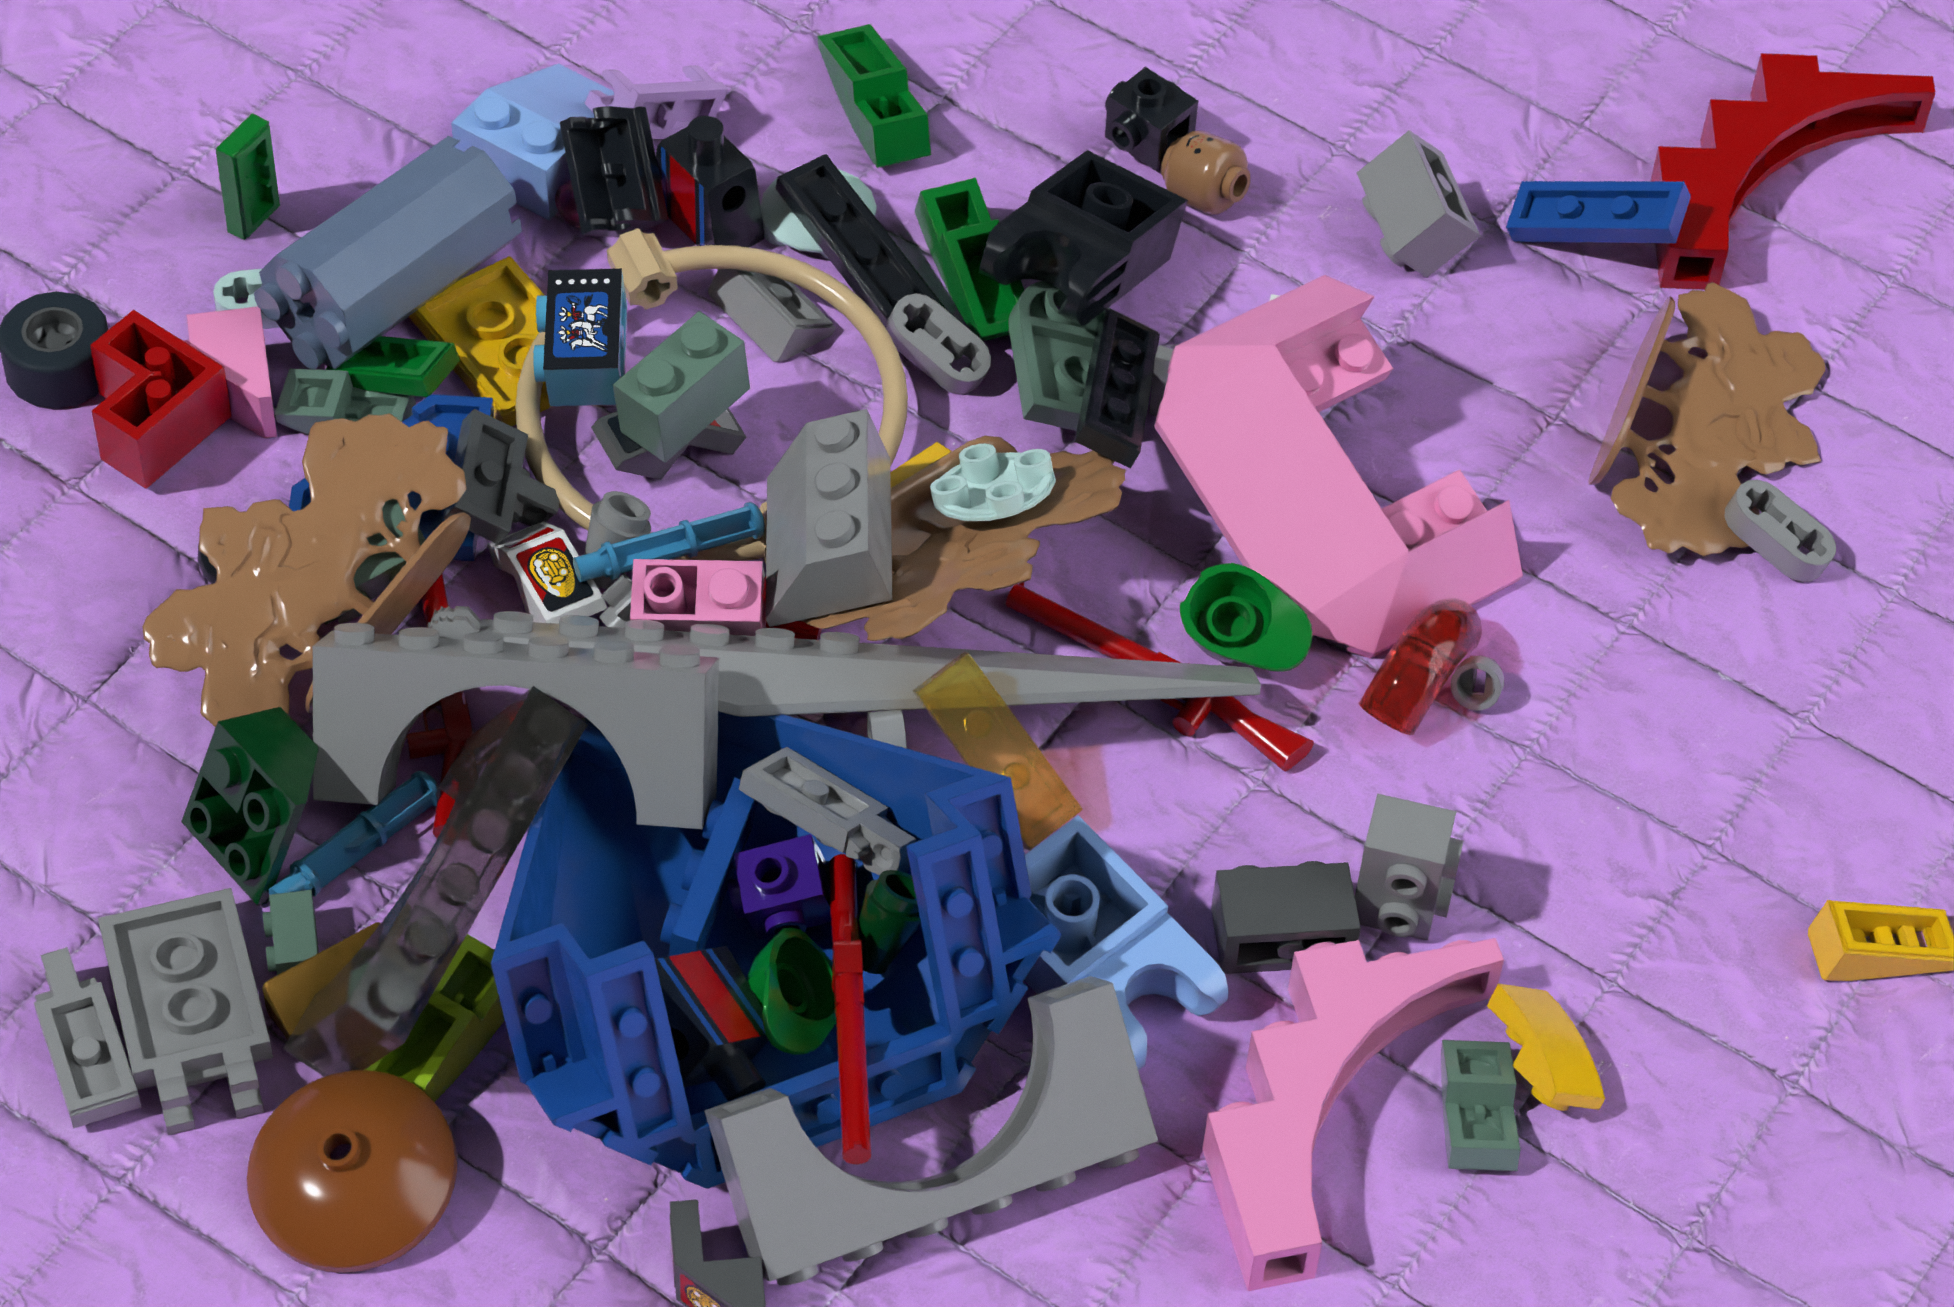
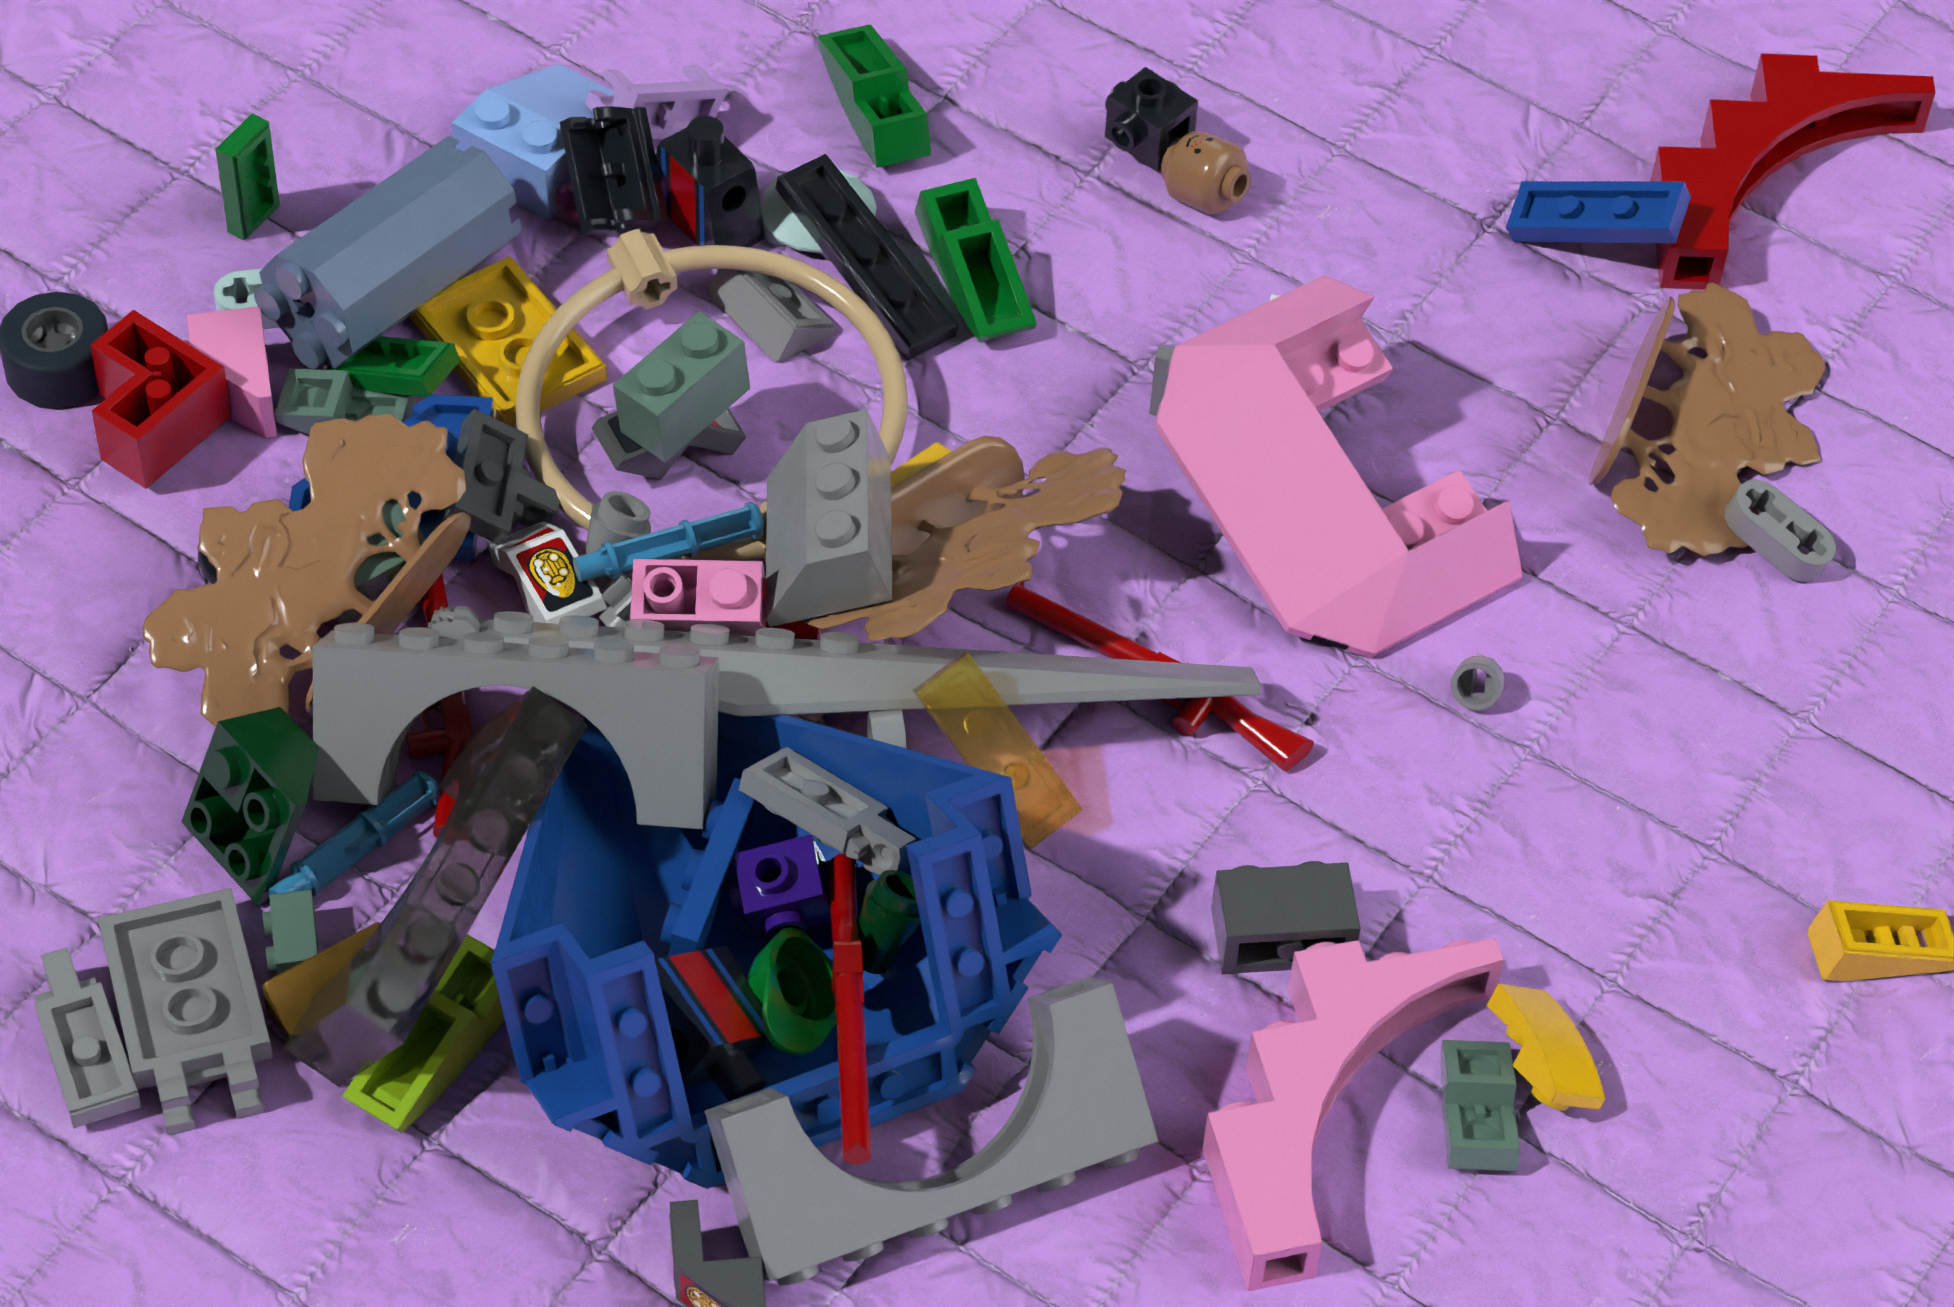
(373, 1200): dark orange dish -> none
(583, 336): brick -> none
(938, 343): light grey beam -> none
(993, 483): light aqua dish -> none
(1050, 356): sand green tile -> none
(1088, 234): black brick -> none
(1114, 930): light blue brick -> none
(1118, 388): black tile -> none
(1245, 619): green piece -> none
(1407, 867): light grey brick -> none
(1417, 205): light grey brick -> none
(1421, 663): clear red cylinder -> none

